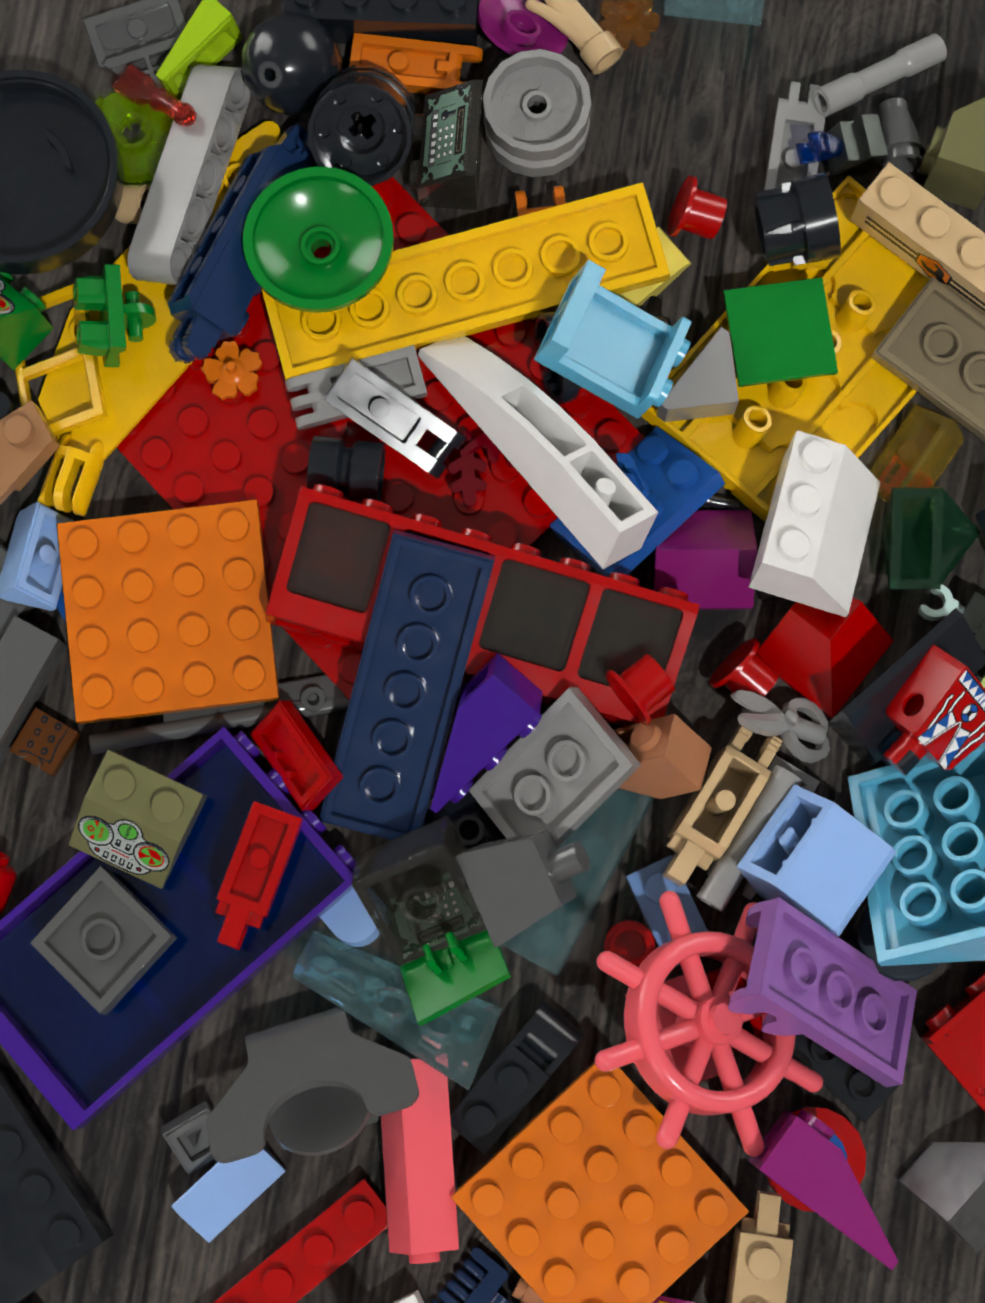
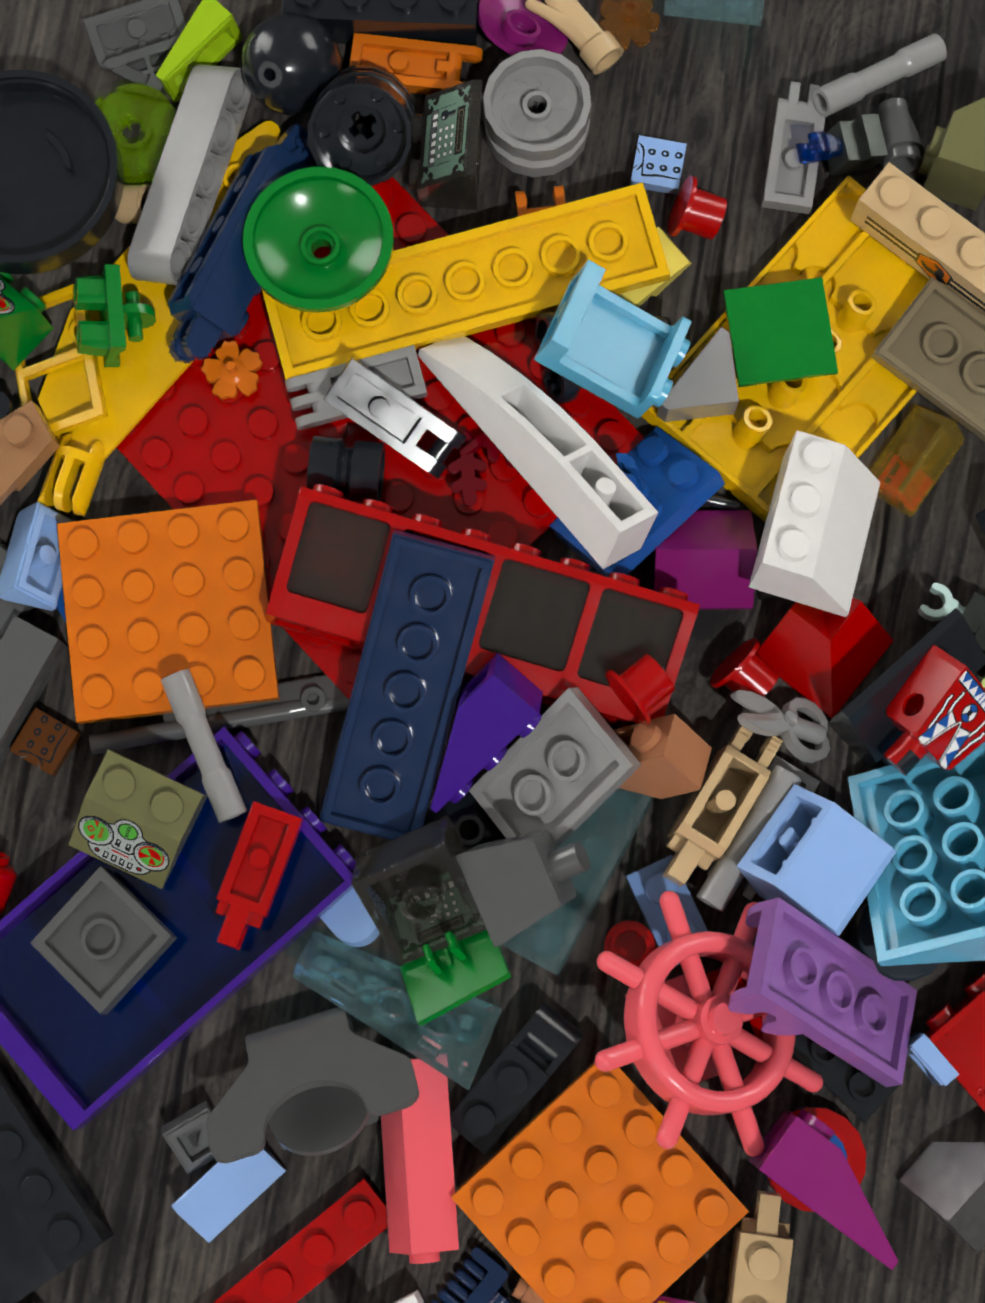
(143, 90): clear red piece -> none
(192, 717): none -> light grey piece
(296, 755): red plate -> none
(658, 164): none -> light blue tile
(798, 221): black piece -> none
(924, 537): clear green slope -> none
(930, 1060): none -> light blue tile

